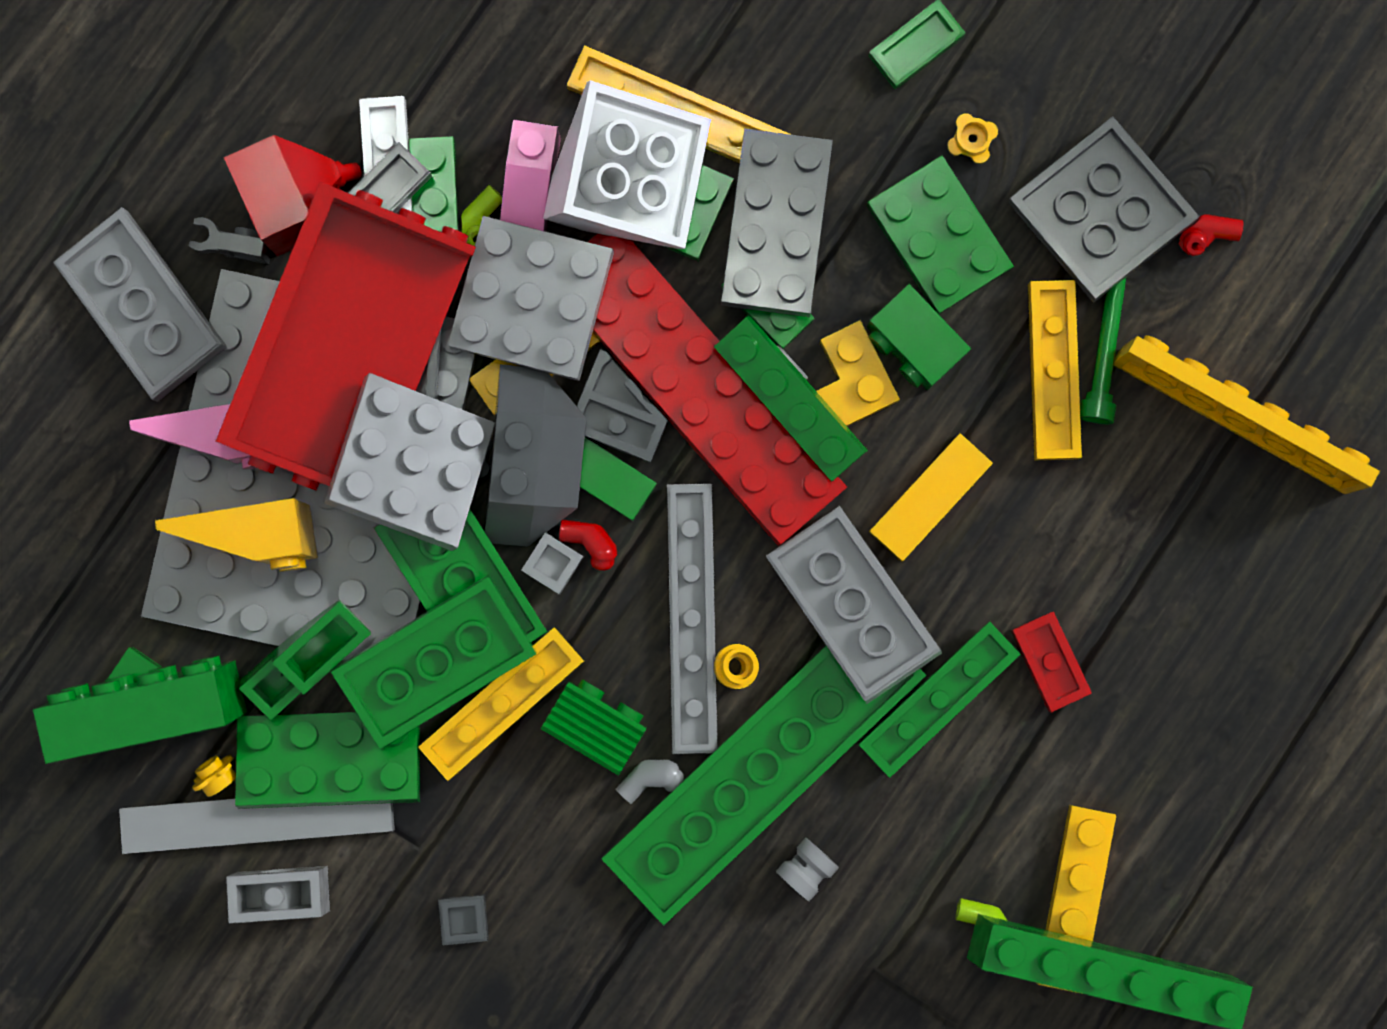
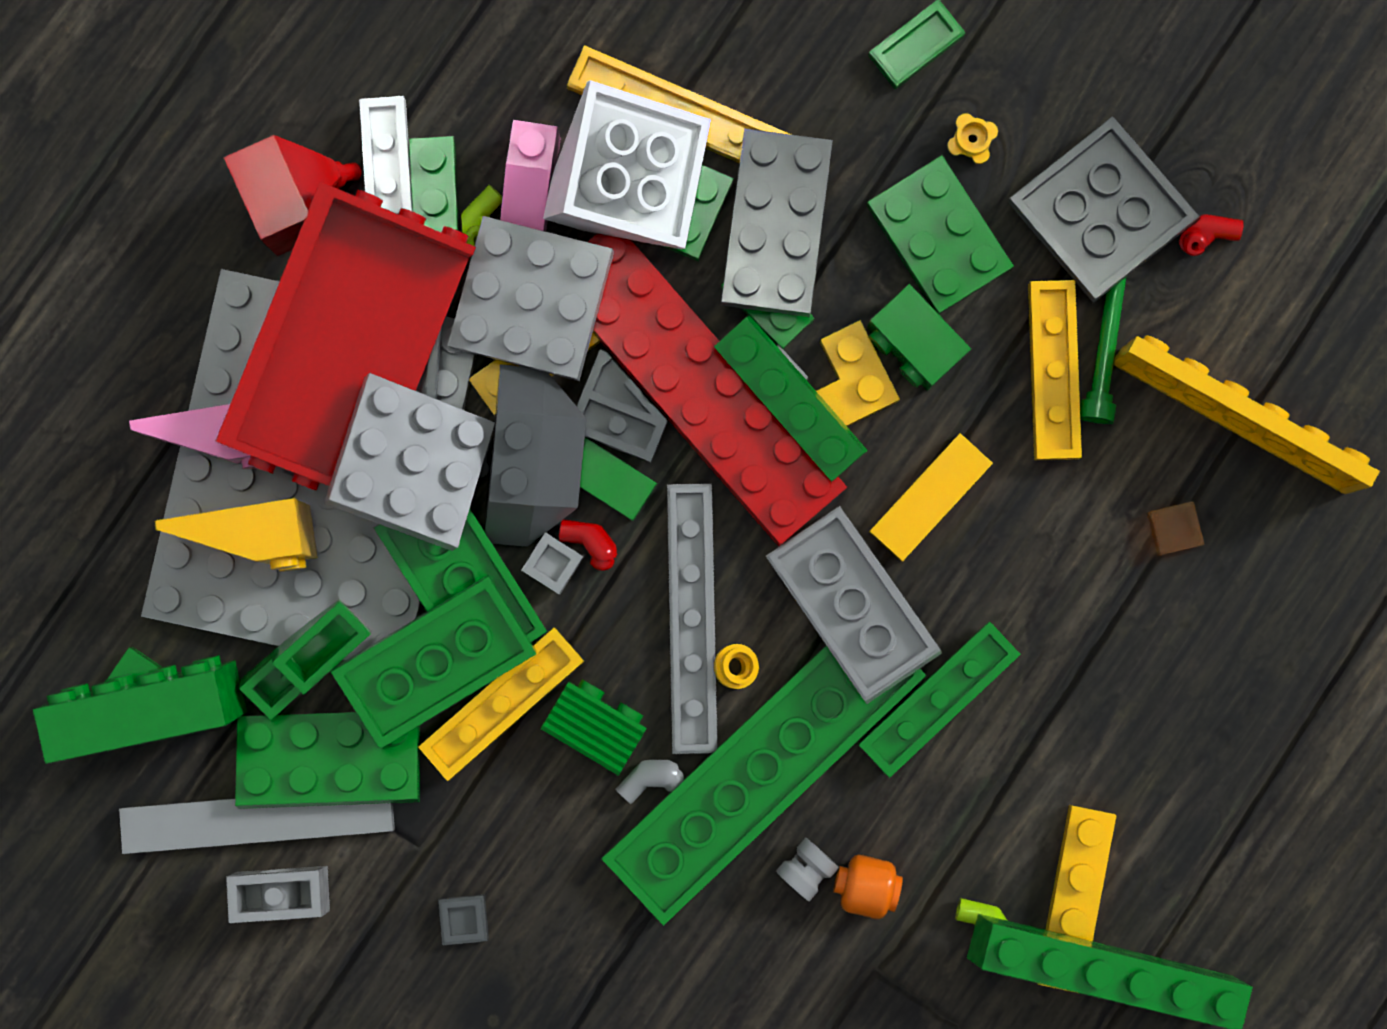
(139, 304): light grey tile -> none
(214, 775): yellow plate -> none
(241, 244): dark grey plate -> none
(394, 178): tile -> none
(868, 887): none -> orange head
(1051, 661): red plate -> none
(1175, 528): none -> clear orange tile

